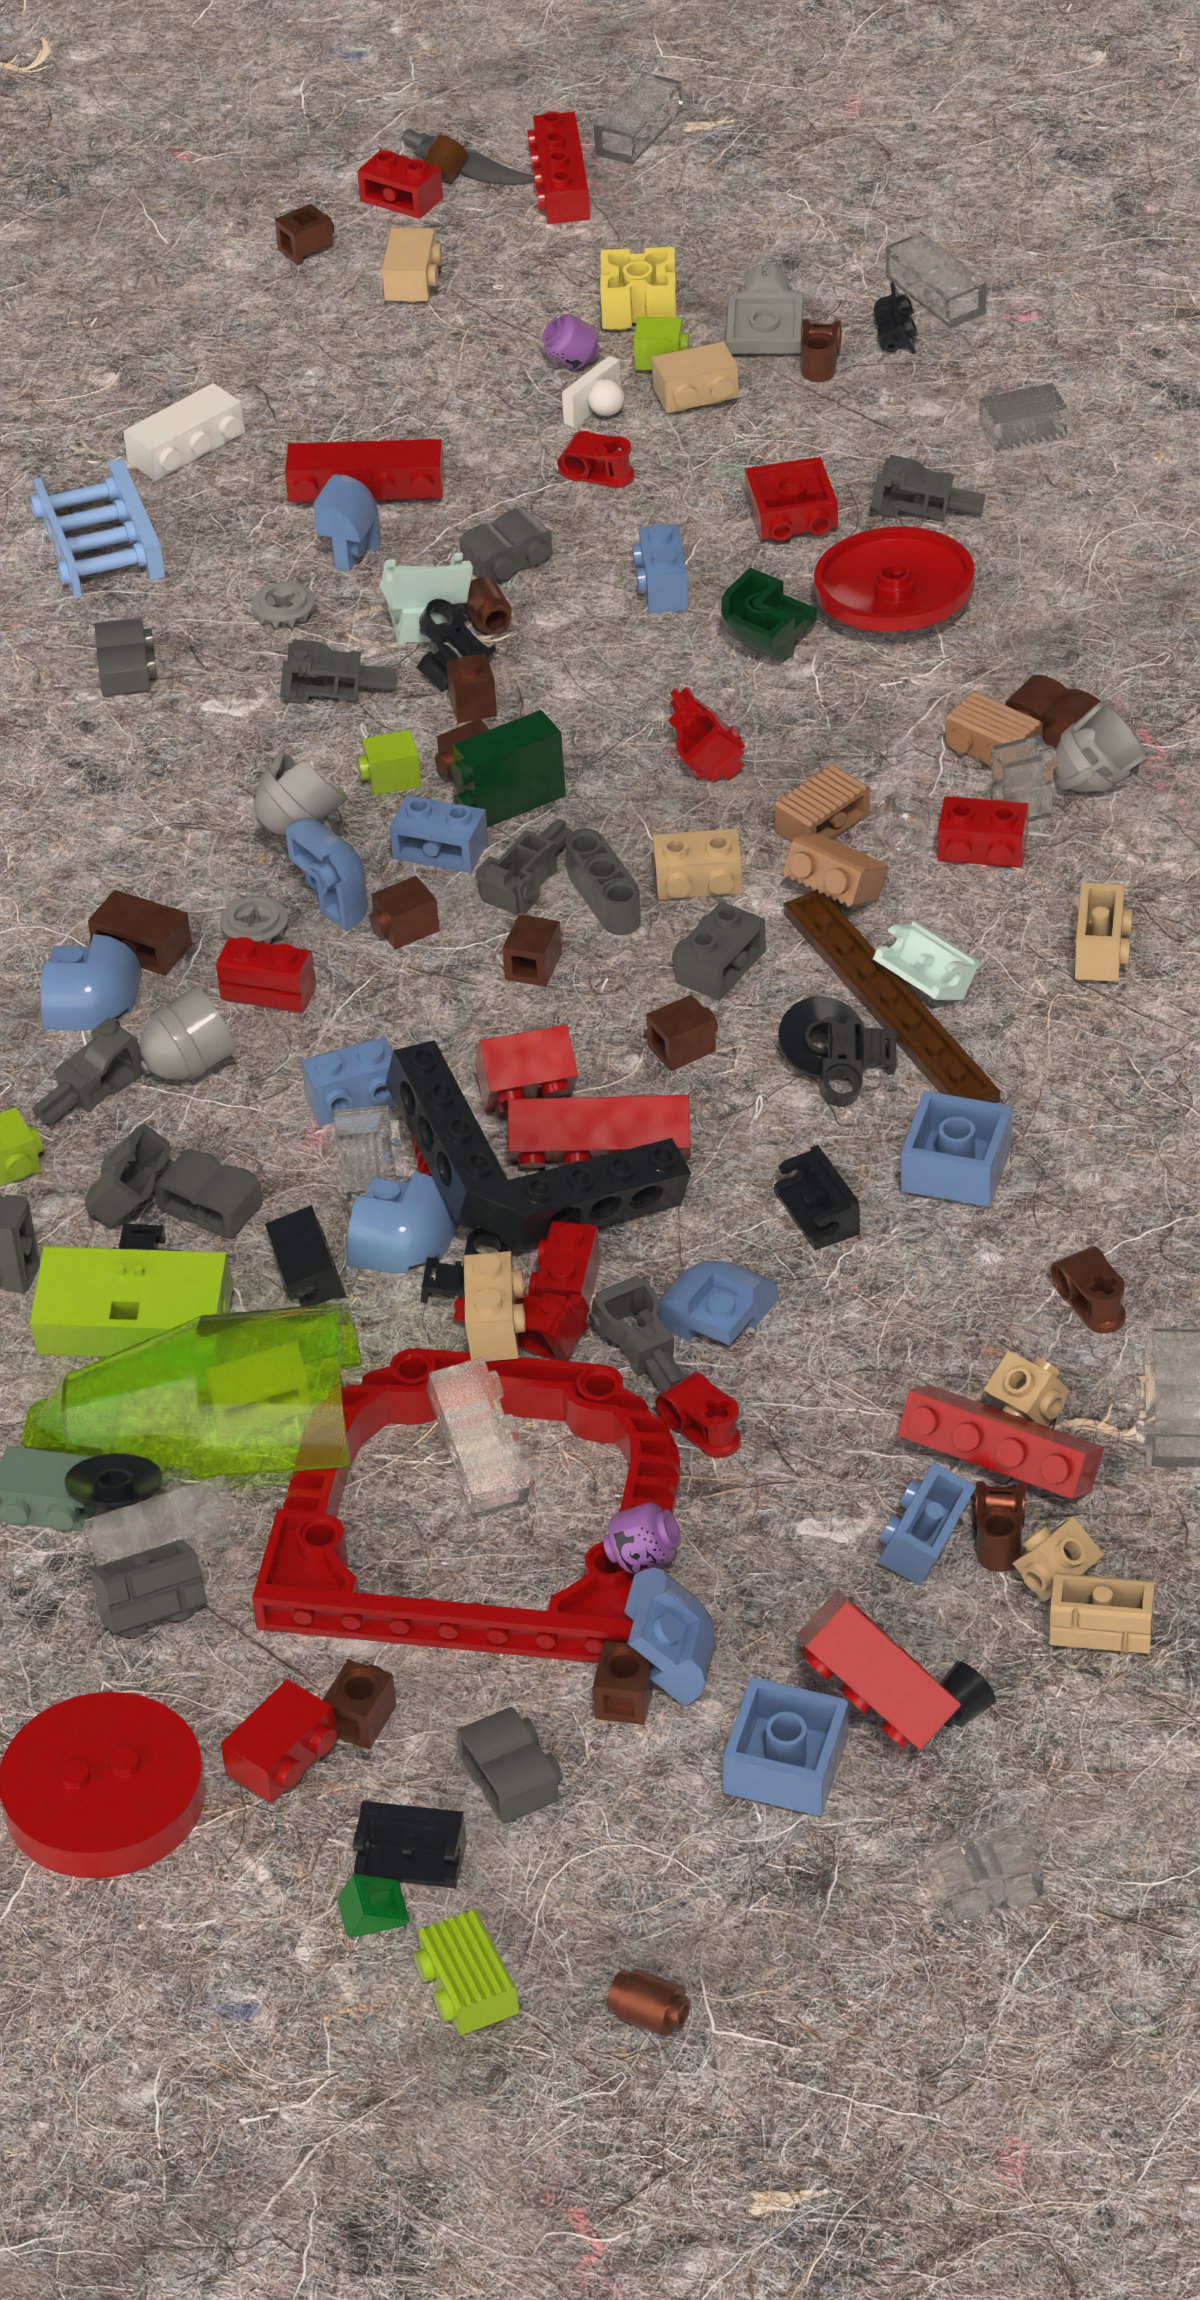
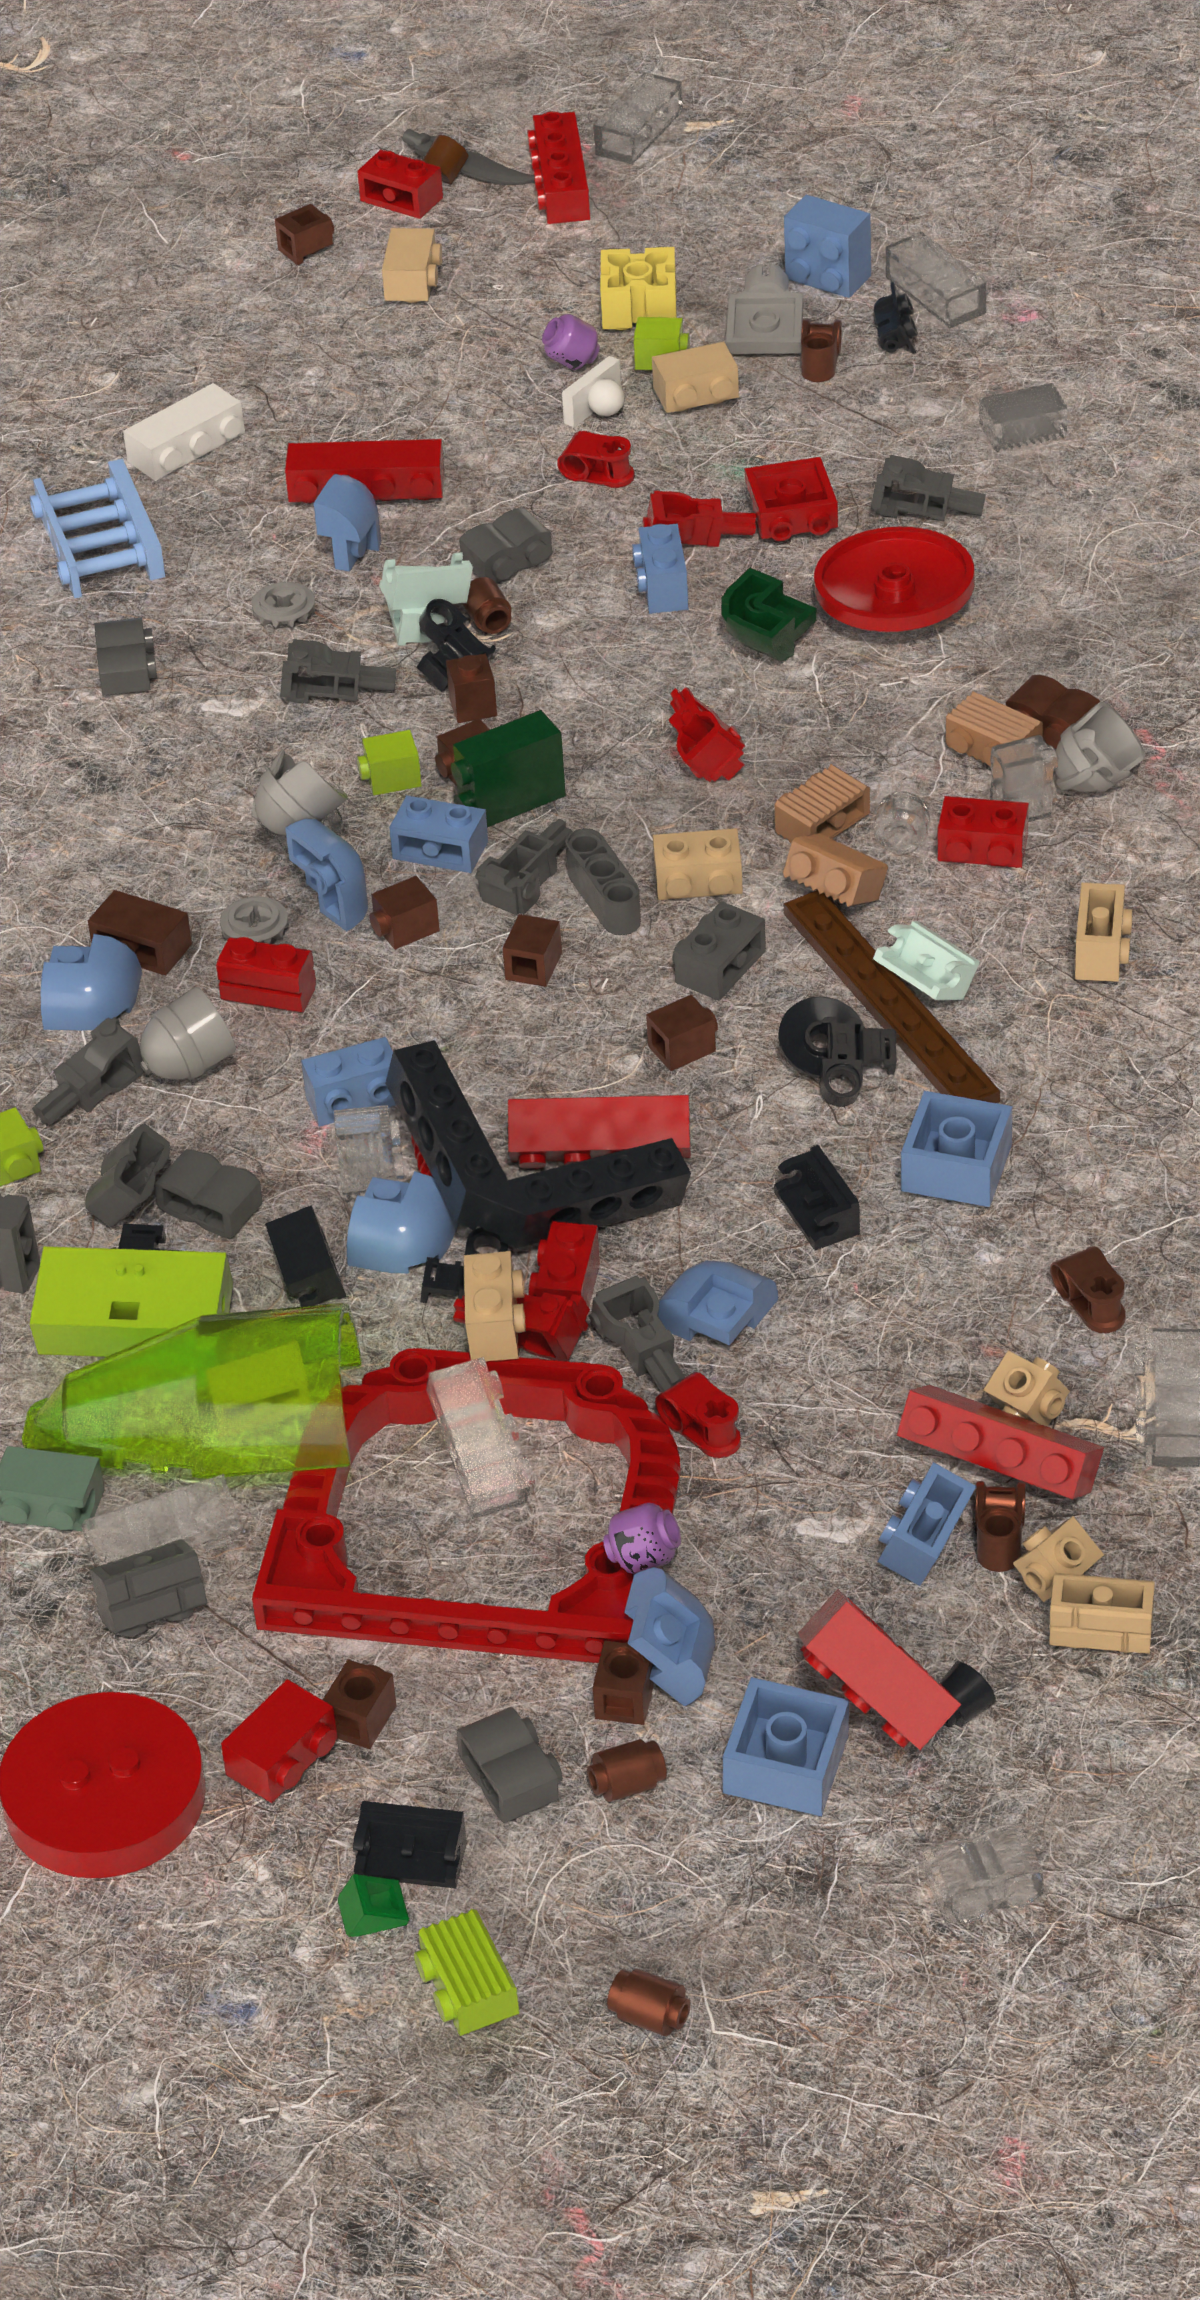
(113, 1481): black dish -> none
(525, 1067): red piece -> none
(626, 1769): none -> copper brick
(697, 519): none -> red piece
(827, 246): none -> medium blue brick

